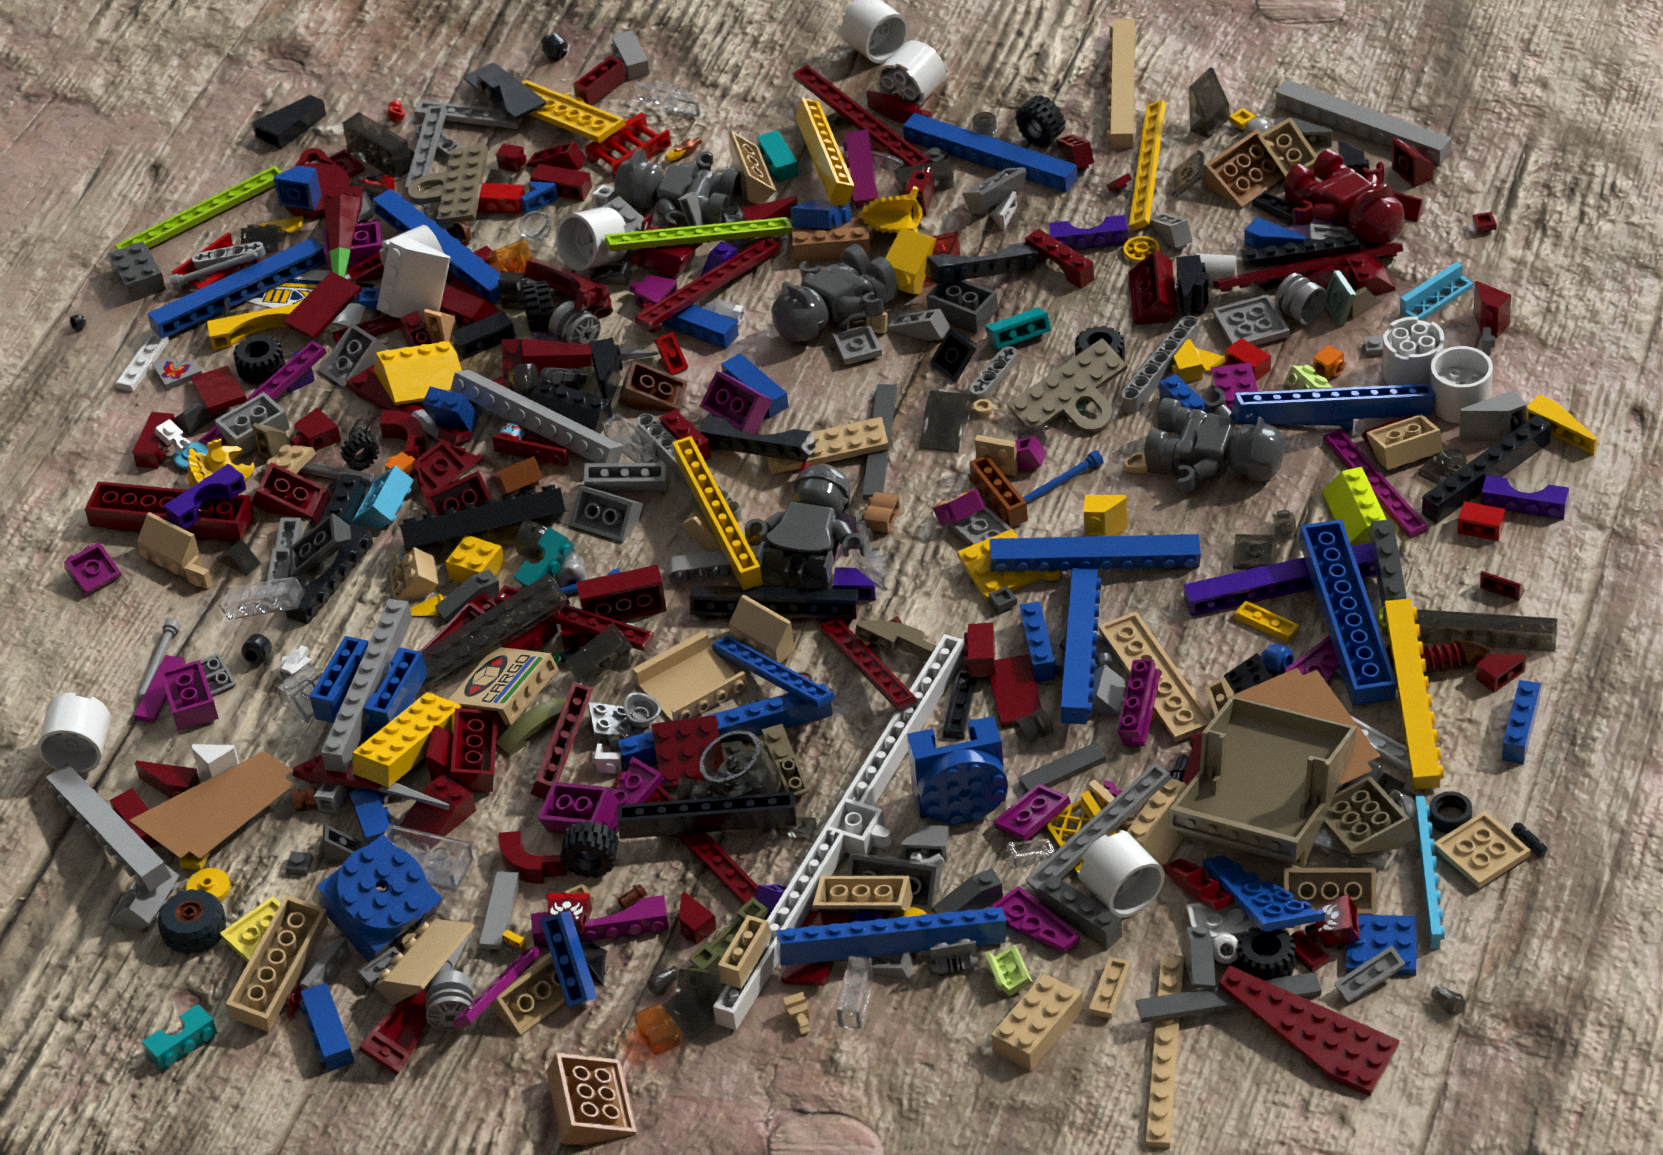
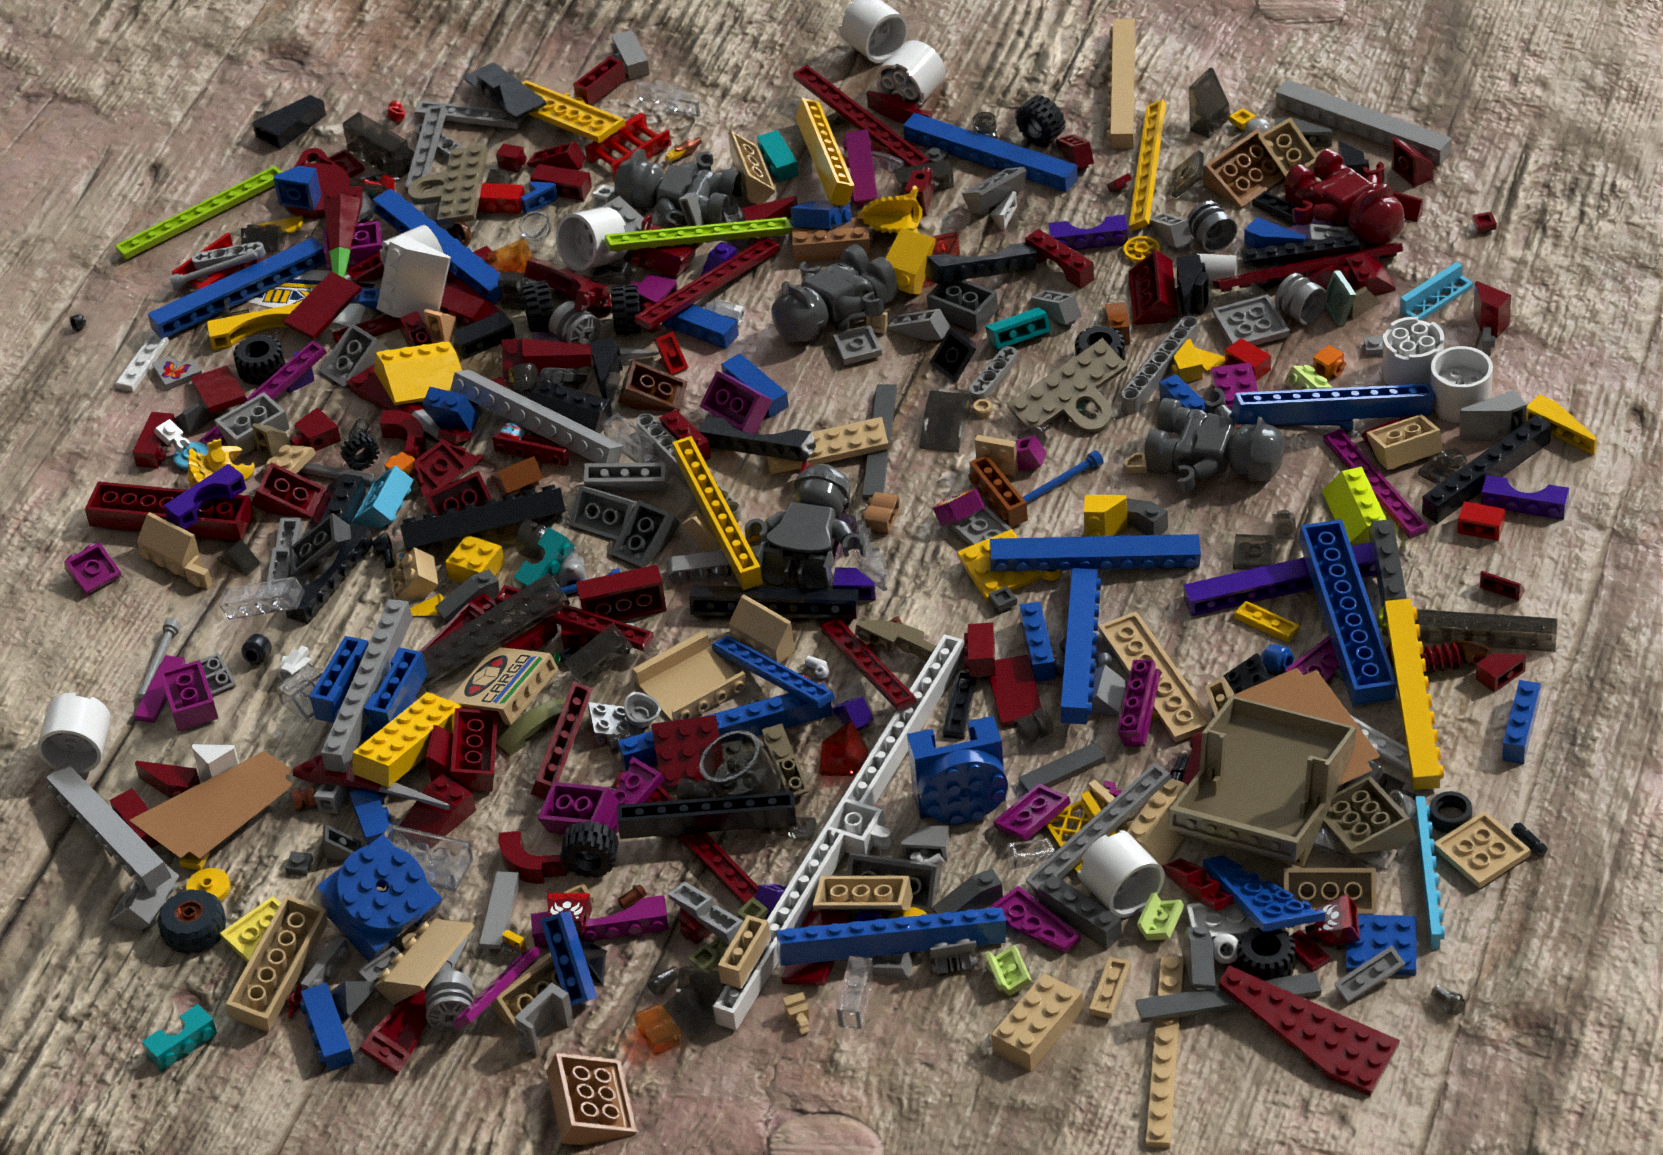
(136, 271): dark grey brick -> none
(350, 996): none -> dark grey slope
(383, 545): none -> black bar
(541, 1015): none -> light grey panel
(554, 46): black head -> none
(607, 762): white bracket -> none
(624, 309): none -> black tyre
(644, 534): none -> dark grey slope
(706, 912): none -> light grey slope
(820, 666): none -> white arm
(843, 752): none -> clear red slope
(854, 711): none -> dark purple slope
(1058, 305): none -> light grey slope
(1118, 319): none -> dark orange slope
(1147, 517): none -> dark grey slope
(1159, 917): none -> yellowish green bracket
(1211, 226): none -> flat silver wheel

